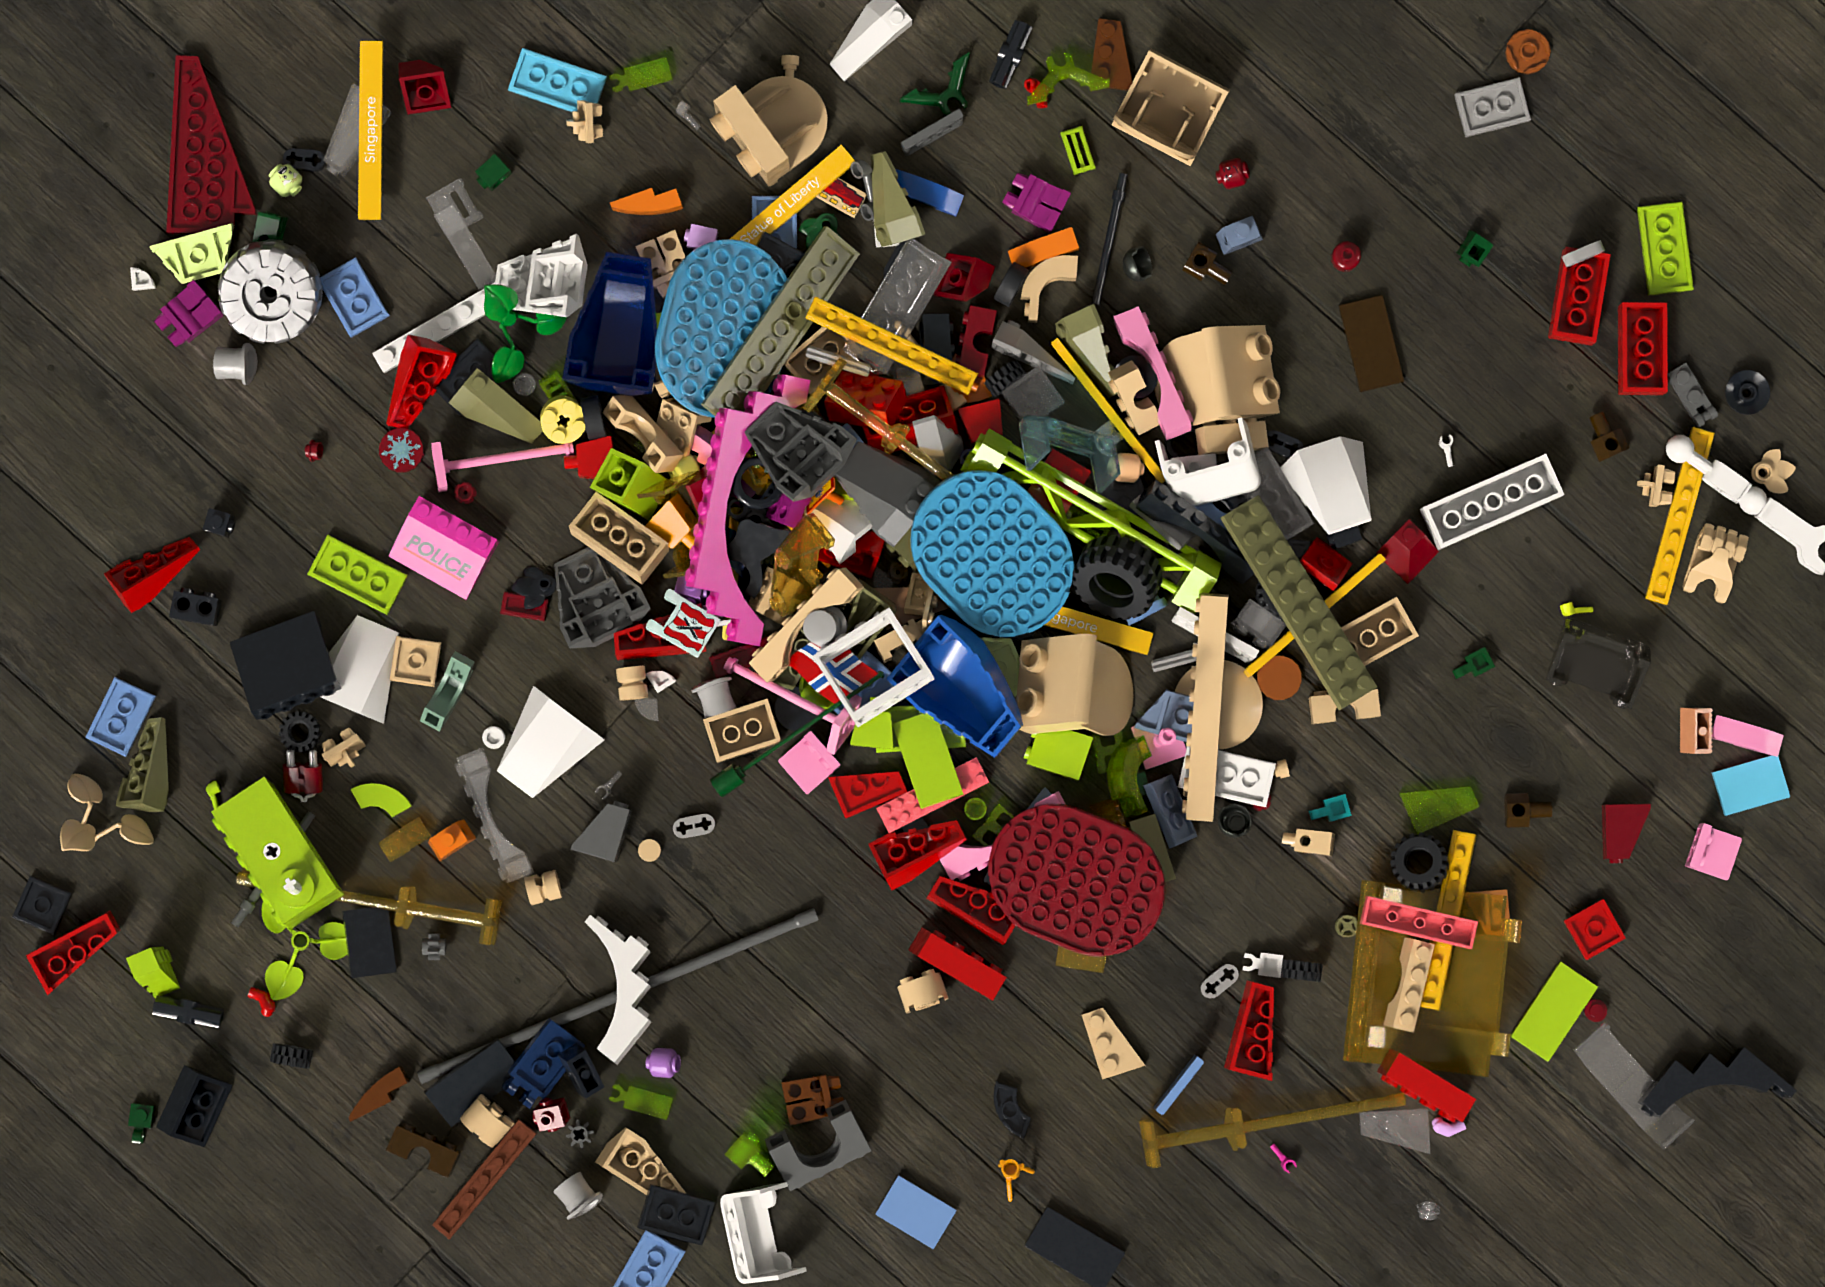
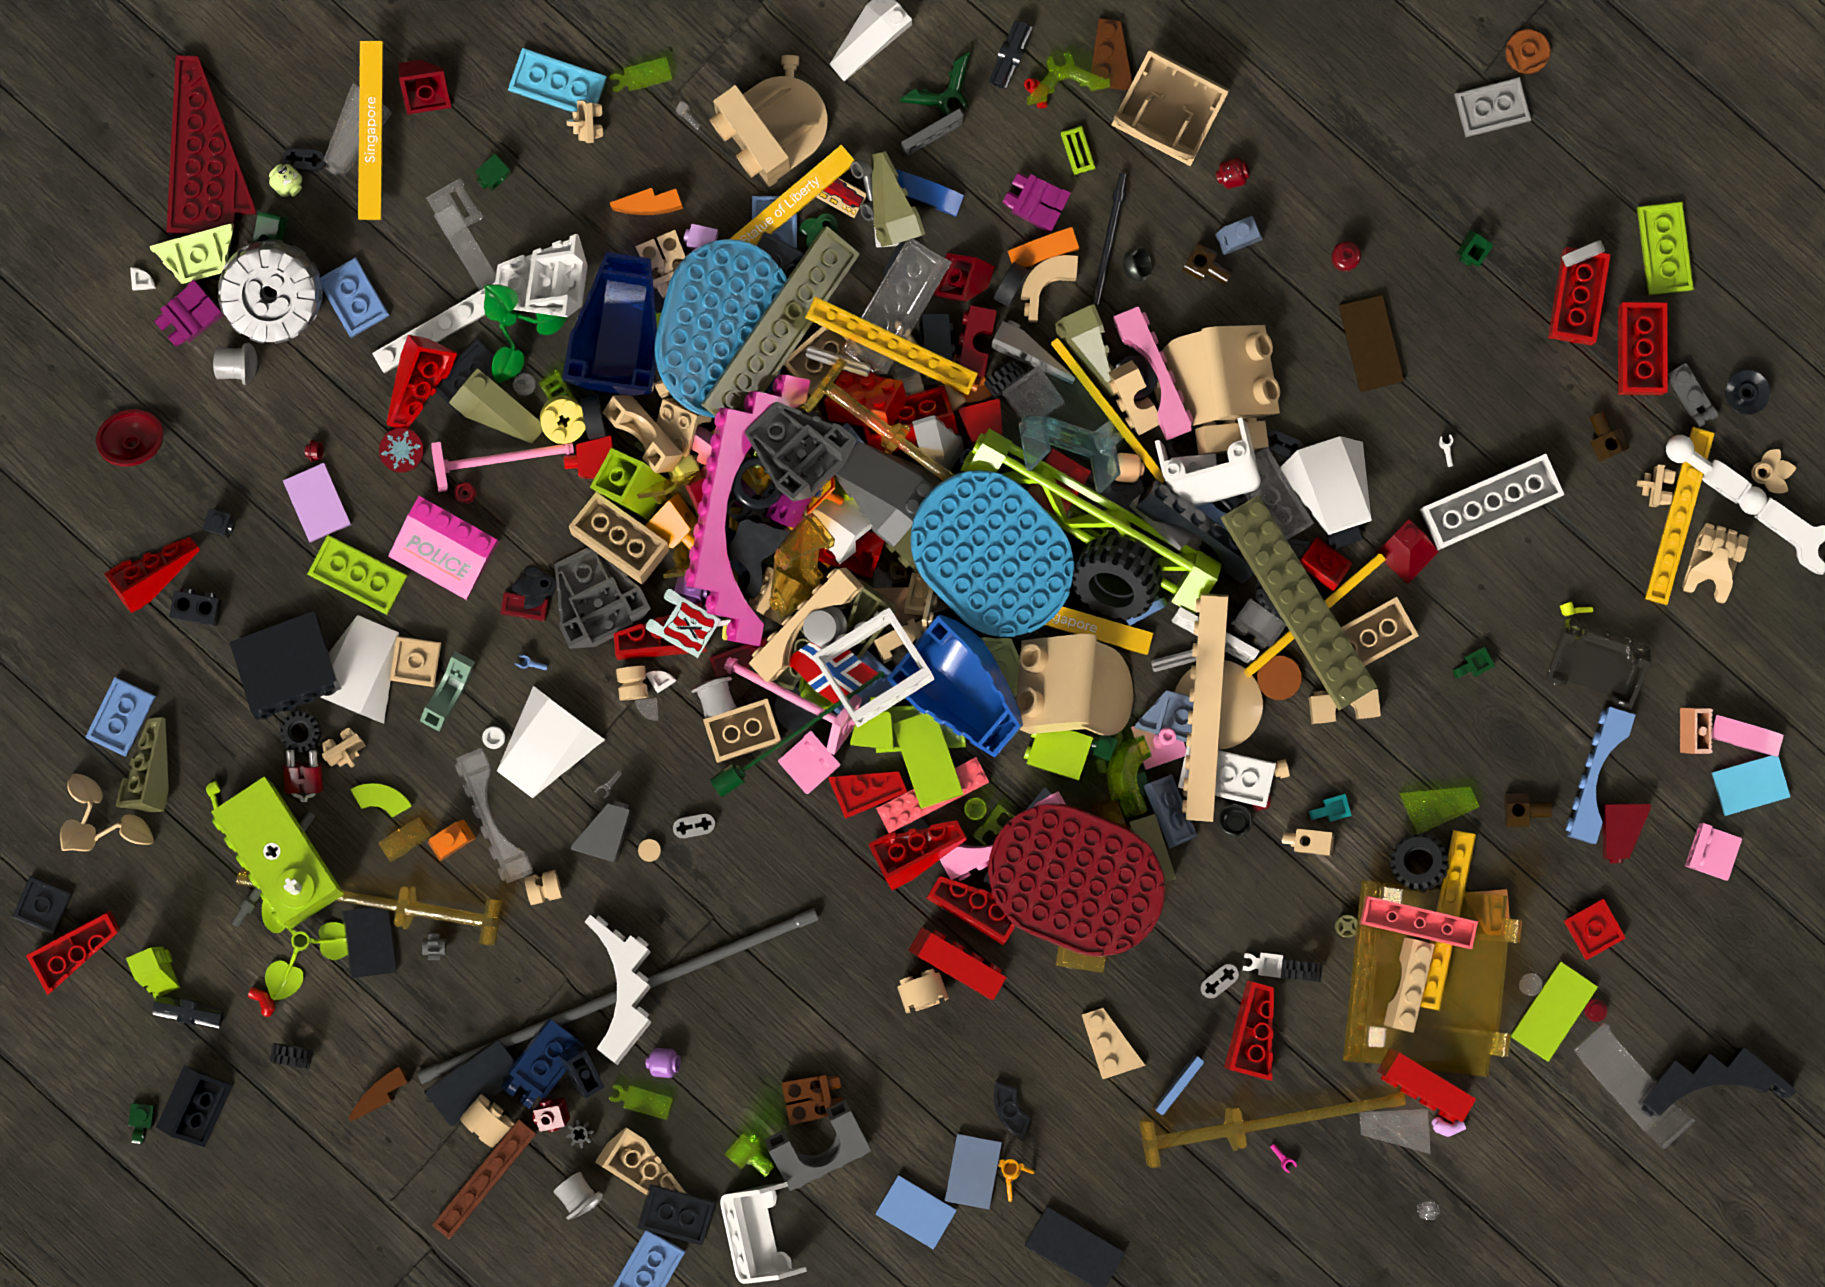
(126, 430): none -> dark red dish
(317, 502): none -> lavender tile
(442, 1155): dark brown arch -> none
(530, 663): none -> medium blue hand
(973, 1171): none -> sand blue tile
(1102, 747): none -> dark green brick
(1530, 984): none -> clear tile
(1586, 820): none -> medium blue arch

